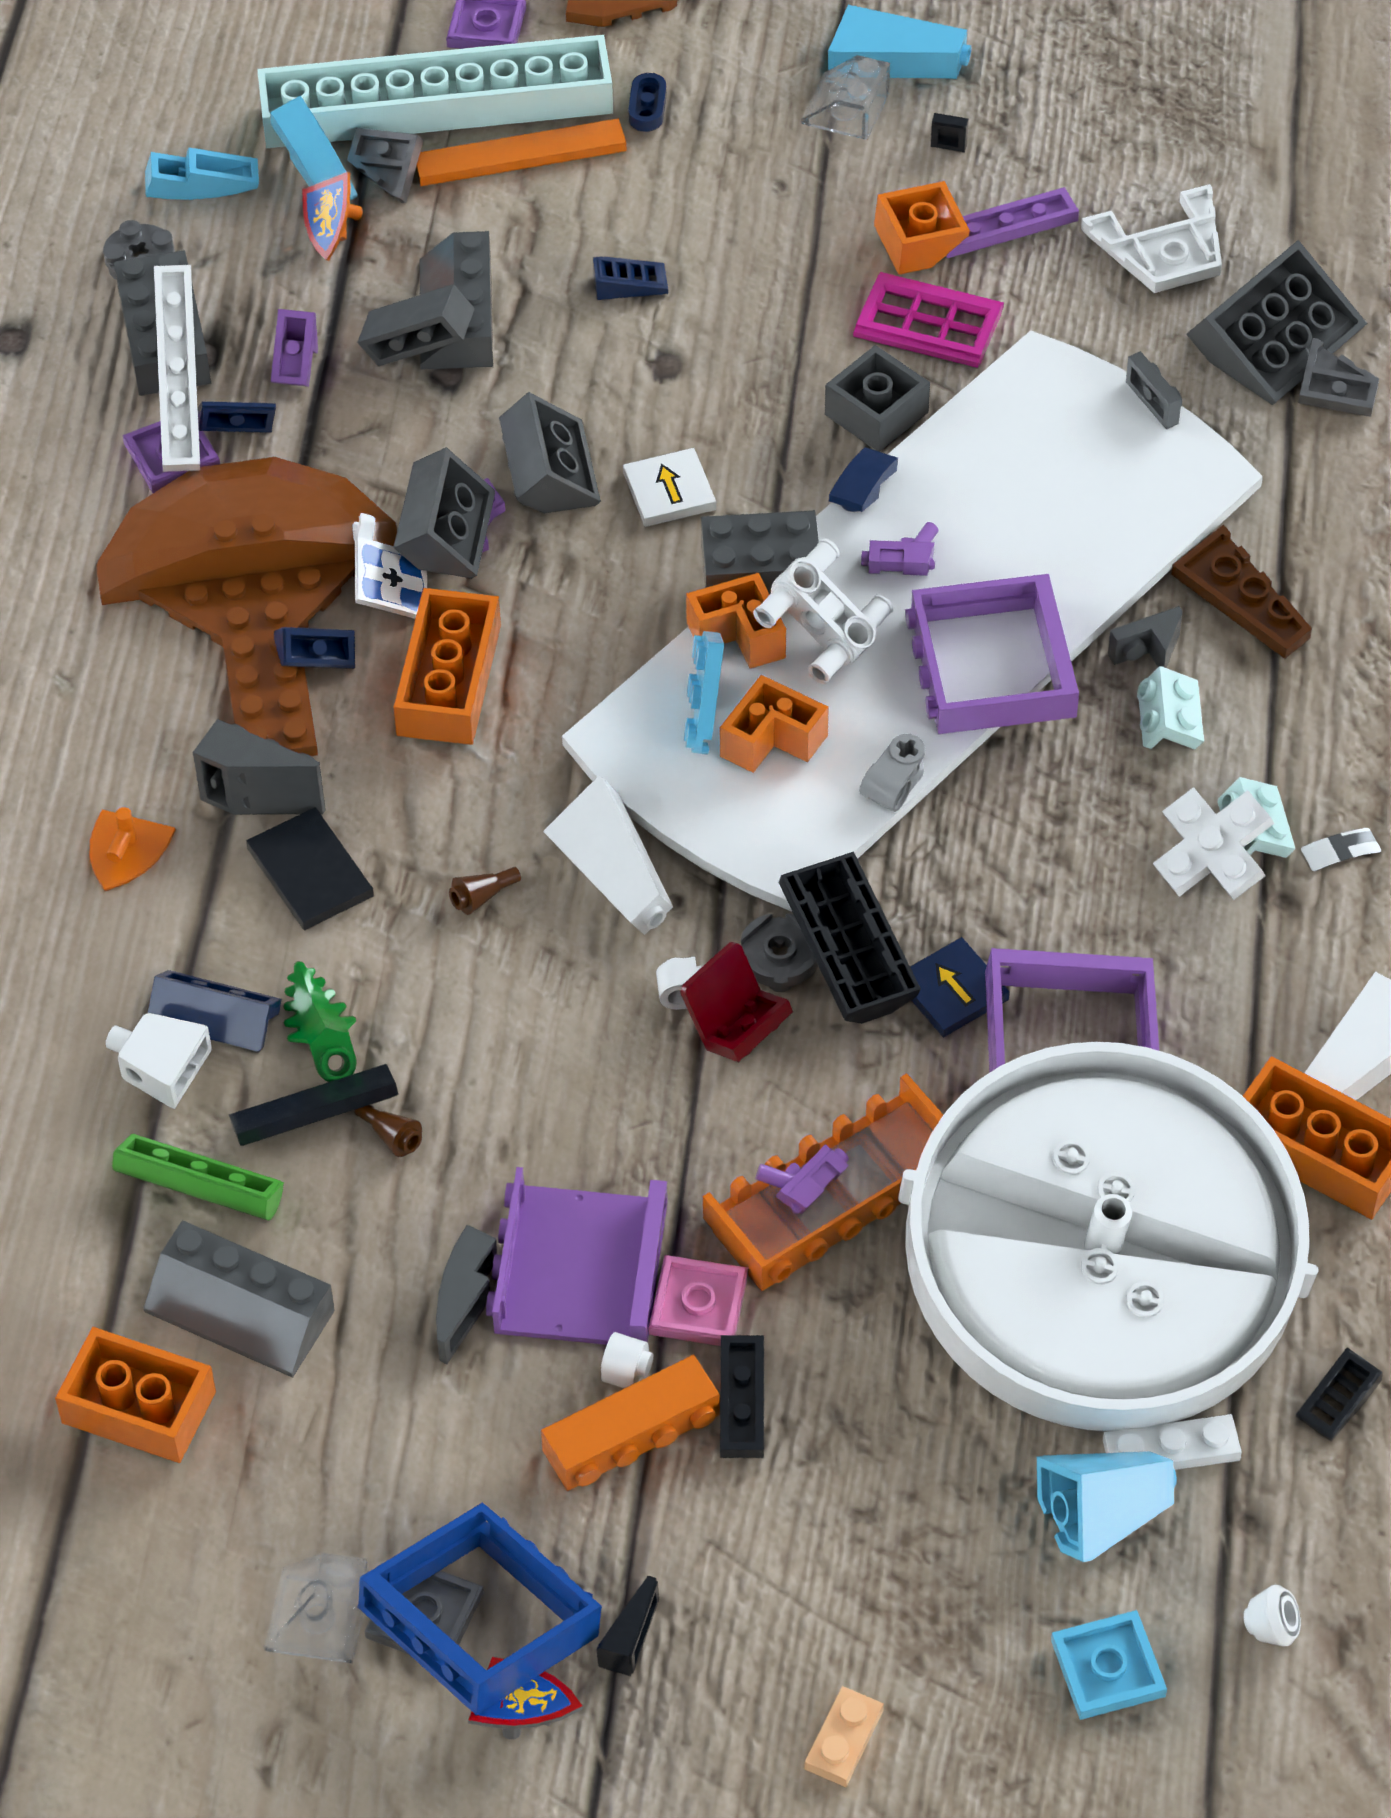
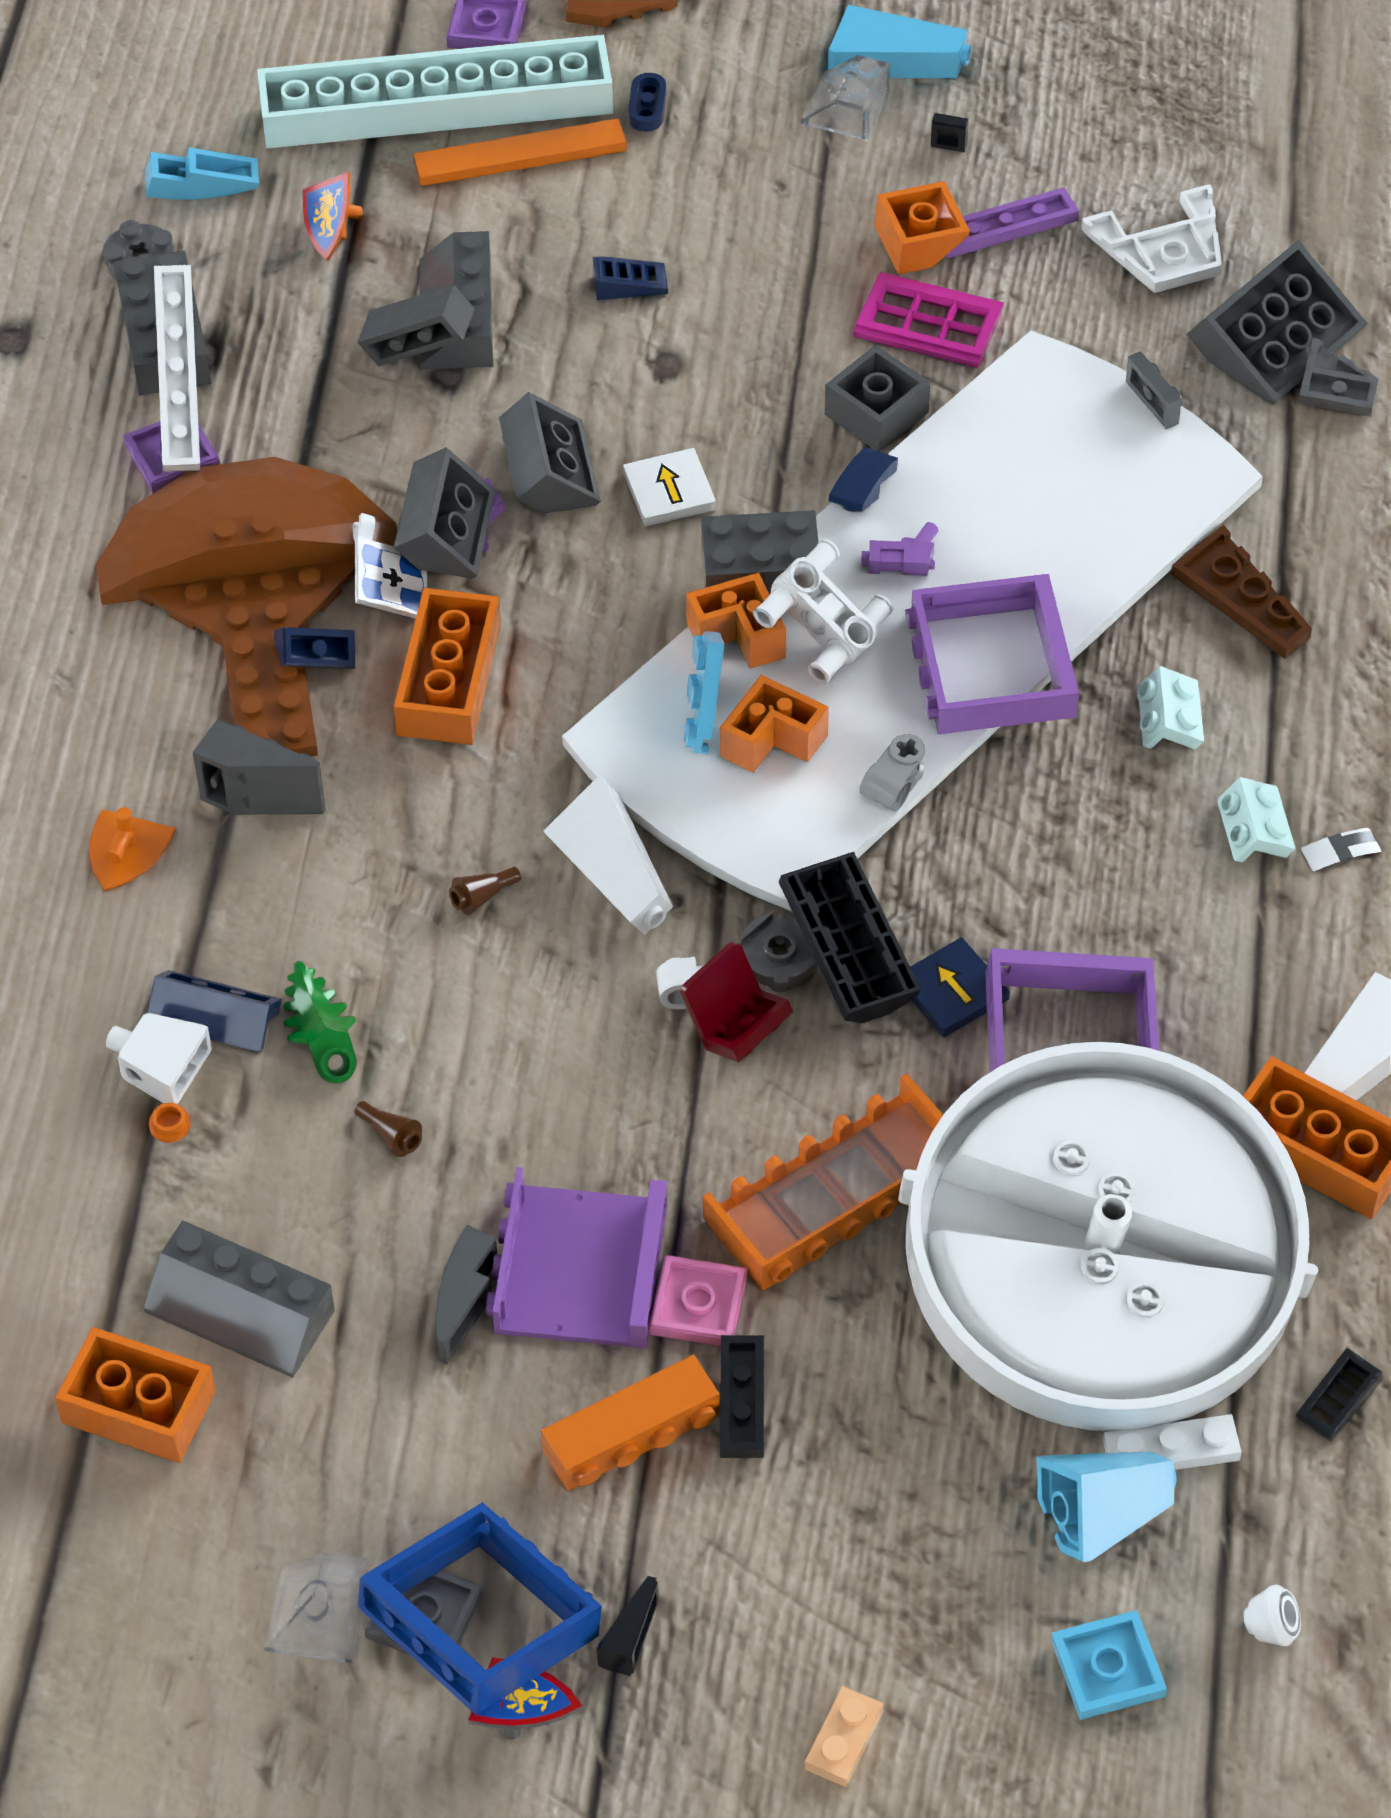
(169, 1123): none -> orange plate
(198, 1176): bright green brick -> none
(236, 417): dark blue slope -> none
(294, 347): medium lavender slope -> none
(307, 143): medium azure slope -> none
(309, 868): black tile -> none
(313, 1104): black tile -> none
(386, 159): flat silver wing -> none
(625, 1360): white plate -> none
(805, 1185): medium lavender piece -> none
(1148, 635): dark grey slope -> none
(1213, 843): white plate -> none

